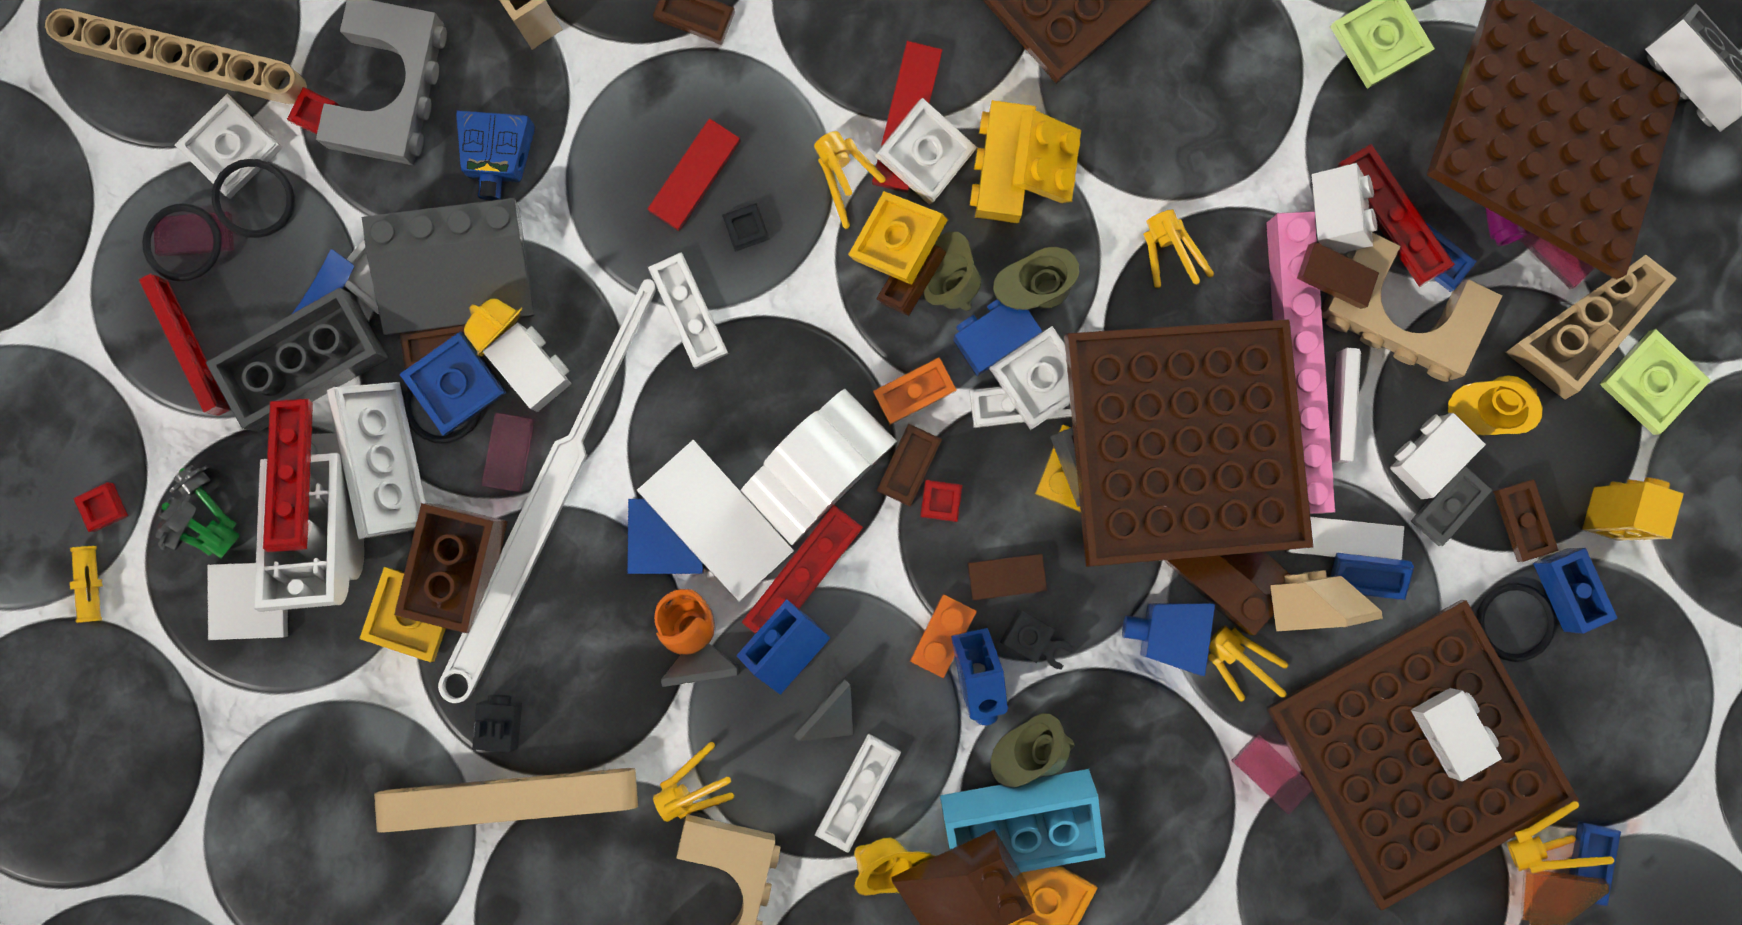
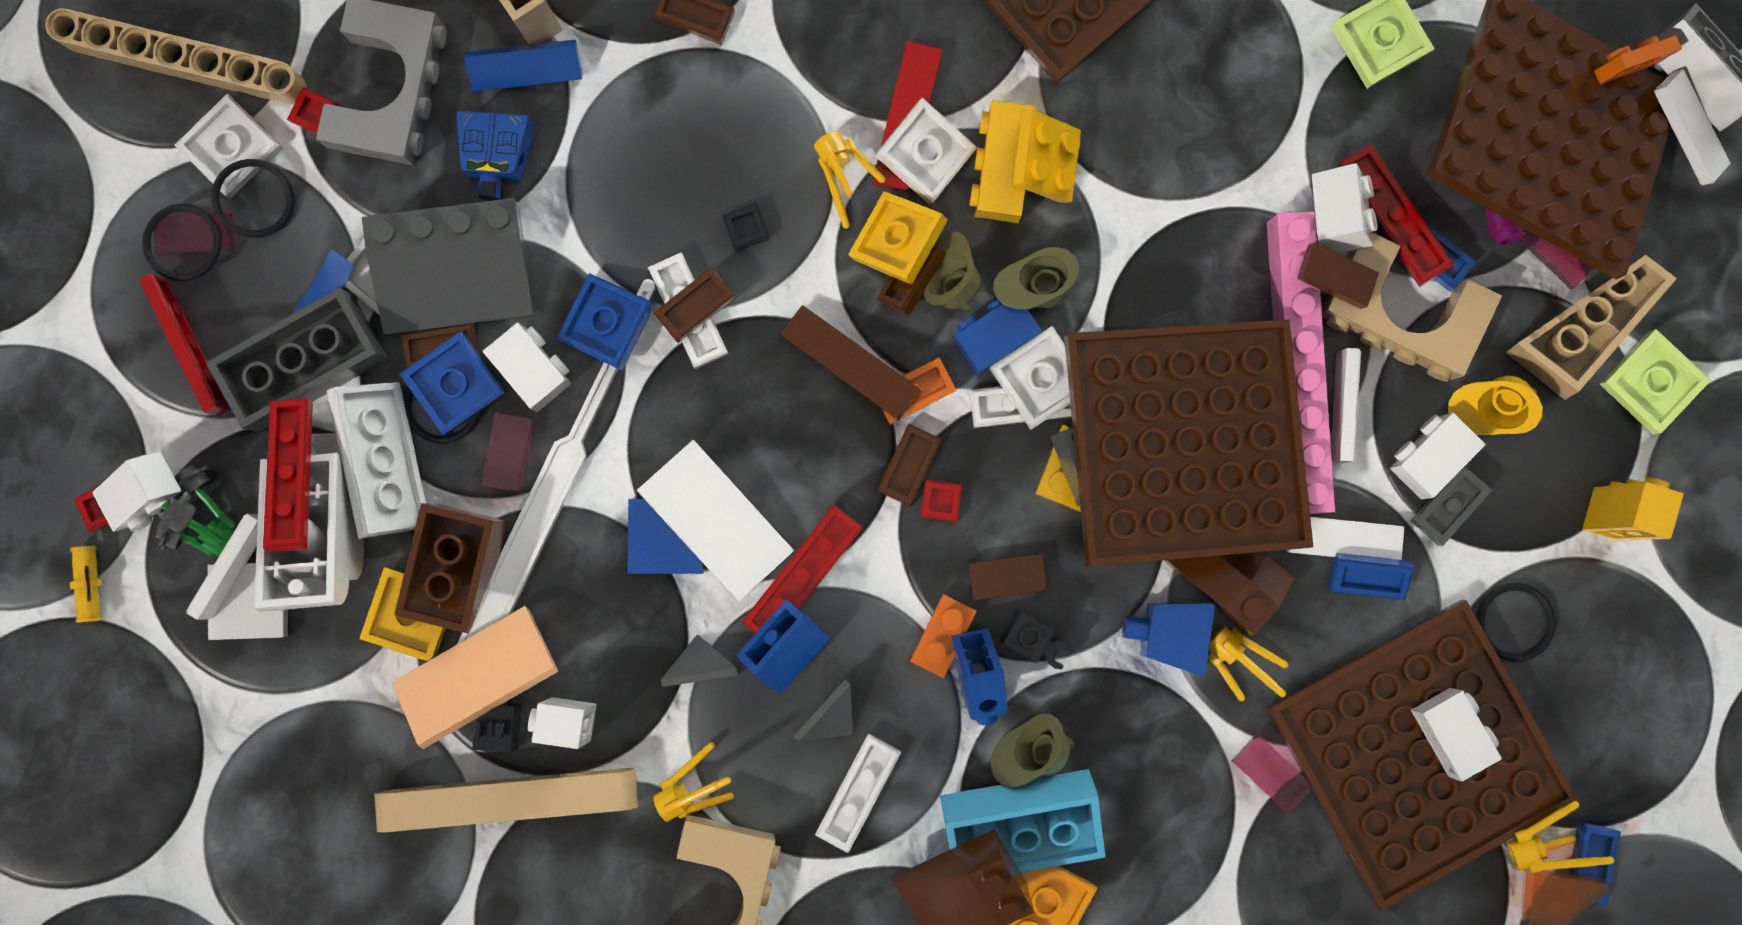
(136, 492): none -> white brick
(225, 569): none -> white tile
(474, 677): none -> light nougat tile
(489, 323): yellow piece -> none
(523, 65): none -> blue tile
(562, 722): none -> white brick
(605, 321): none -> blue tile
(685, 622): orange helmet -> none
(694, 174): red tile -> none
(694, 305): none -> reddish brown tile
(817, 465): white brick -> none
(850, 362): none -> reddish brown tile
(881, 862): yellow piece -> none
(1167, 231): yellow plant -> none
(1319, 602): tan slope -> none
(1525, 520): reddish brown plate -> none
(1575, 590): blue brick -> none
(1645, 55): none -> orange plate
(1692, 127): none -> white tile

